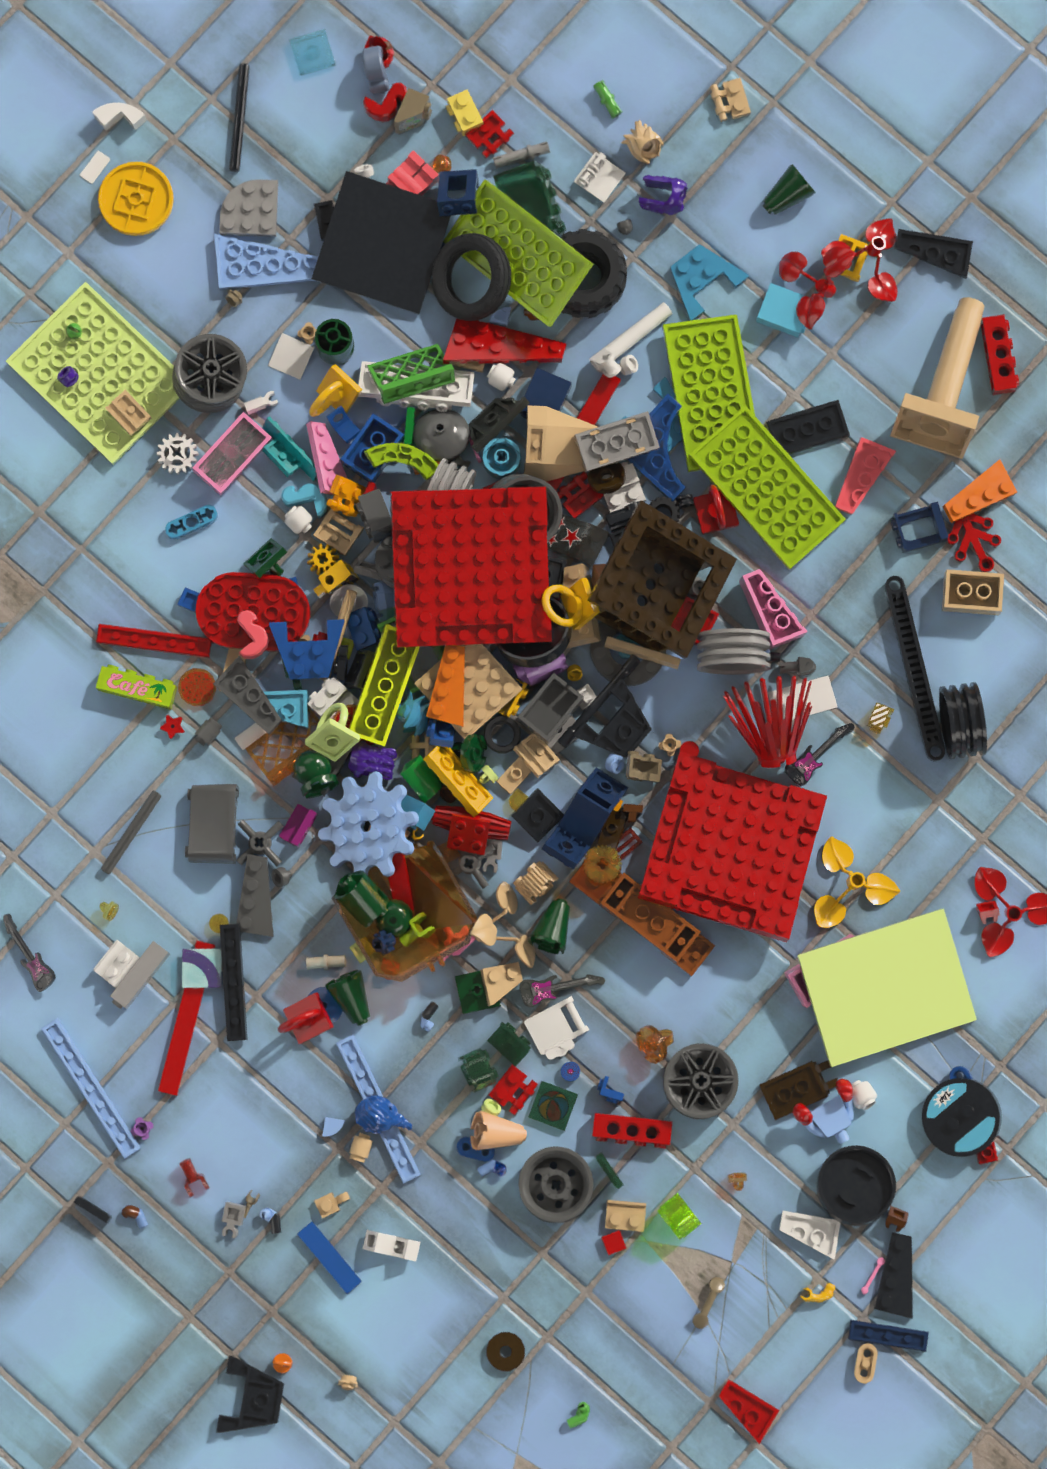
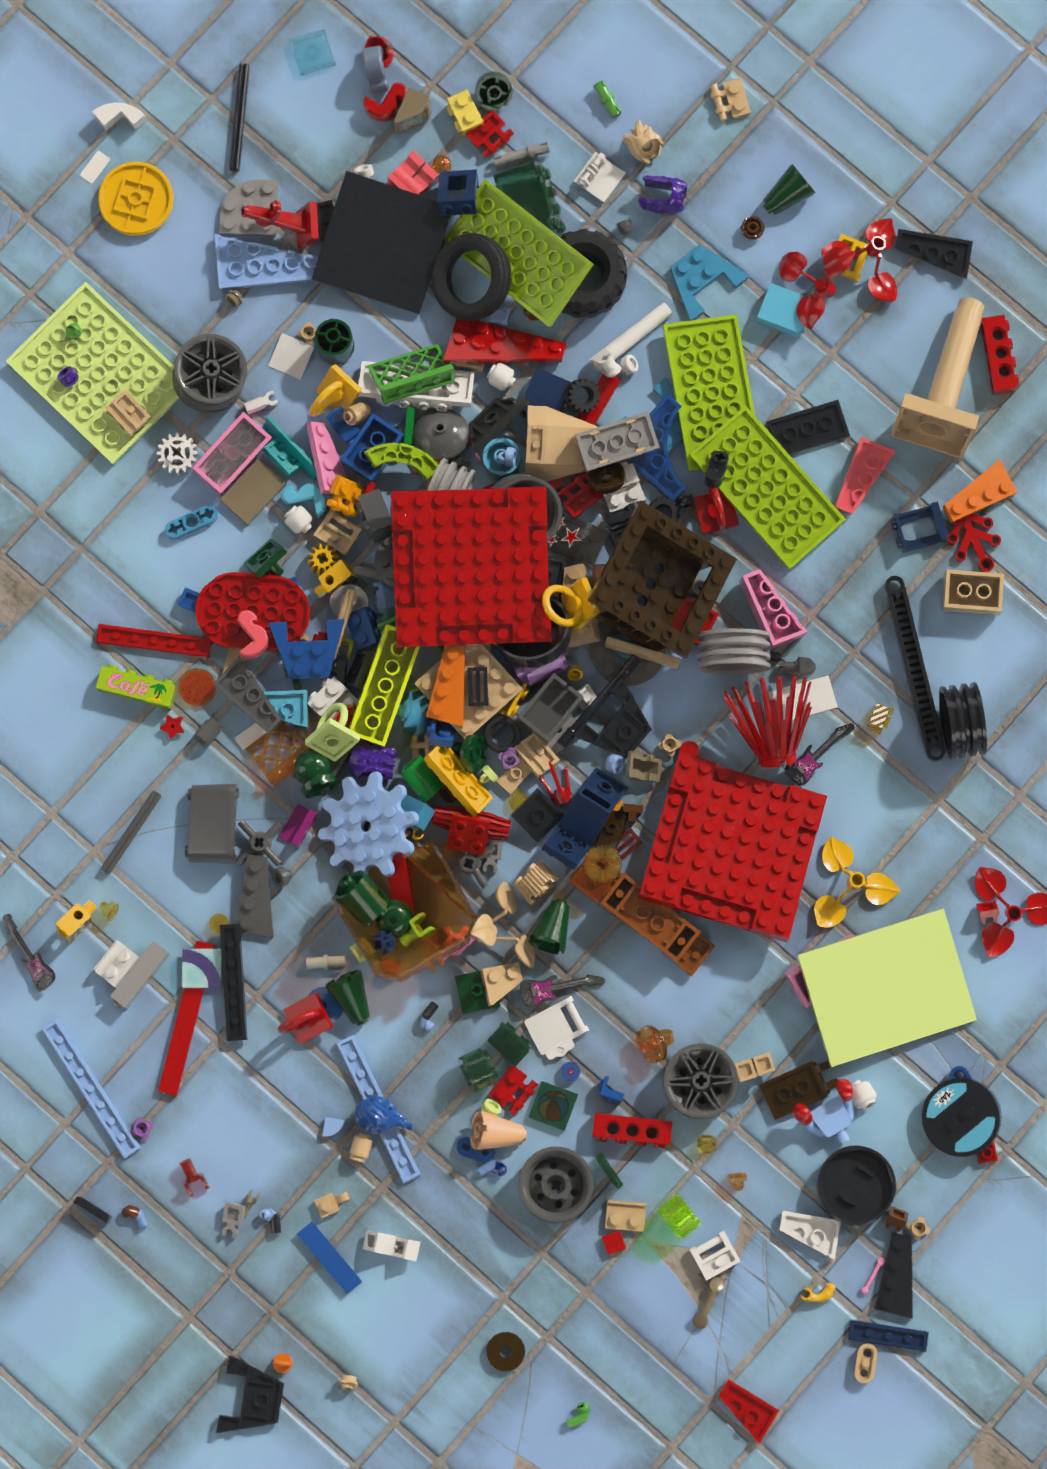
(70, 927): none -> yellow torso
(253, 491): none -> dark tan tile
(302, 221): none -> red piece
(356, 413): none -> tan brick
(470, 690): none -> black tile
(493, 90): none -> dark green cylinder
(507, 764): none -> medium lavender plate
(510, 456): none -> light blue tile
(561, 795): none -> red plant
(593, 395): none -> black tyre
(706, 1144): none -> clear yellow tile
(715, 477): none -> black piece
(719, 1260): none -> white plate
(752, 222): none -> reddish brown plate
(755, 1067): none -> tan hips
(918, 1233): none -> tan plate

